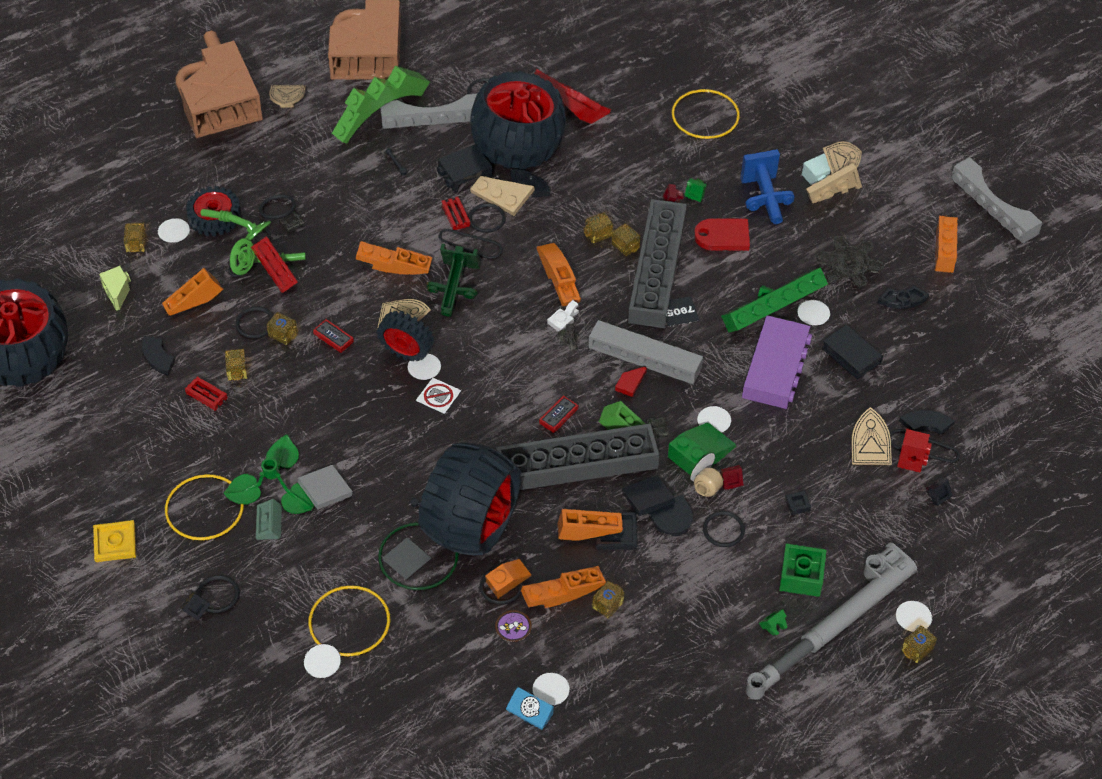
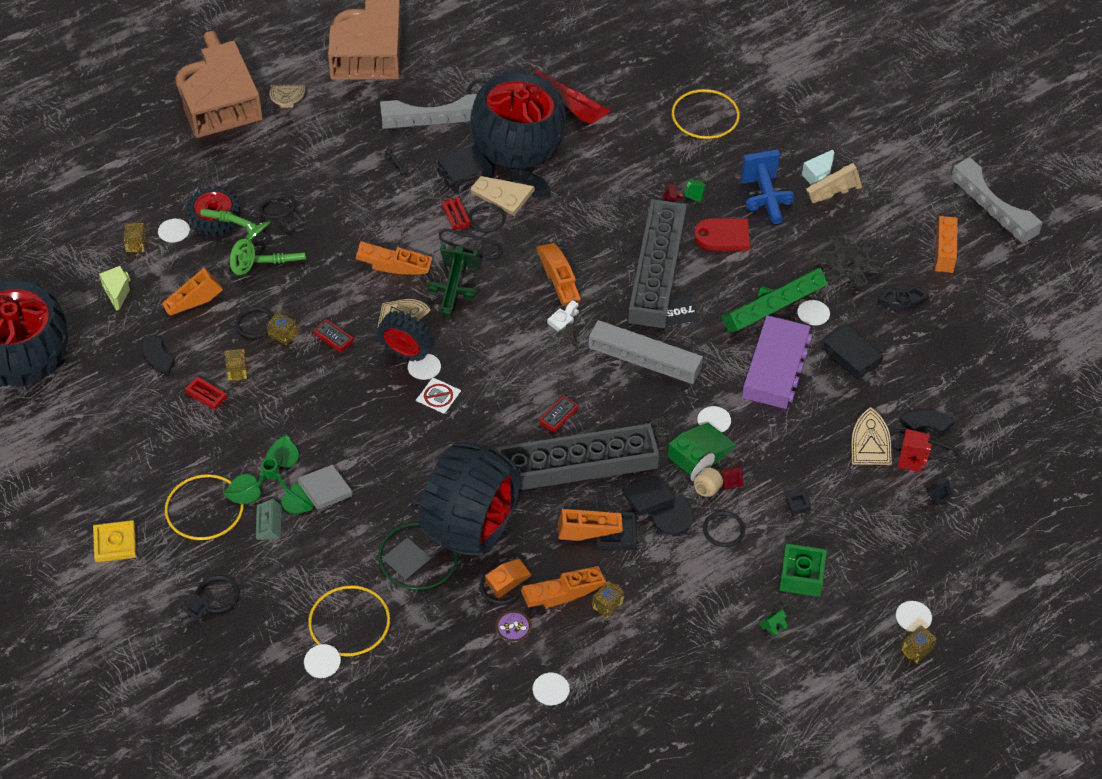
(274, 264): red tile -> none
(380, 92): bright green arch -> none
(530, 708): dark azure slope -> none
(598, 227): clear yellow brick -> none
(619, 416): bright green slope -> none
(626, 239): clear yellow brick -> none
(630, 381): red tile -> none
(842, 155): tan shield -> none
(890, 571): light grey piece -> none

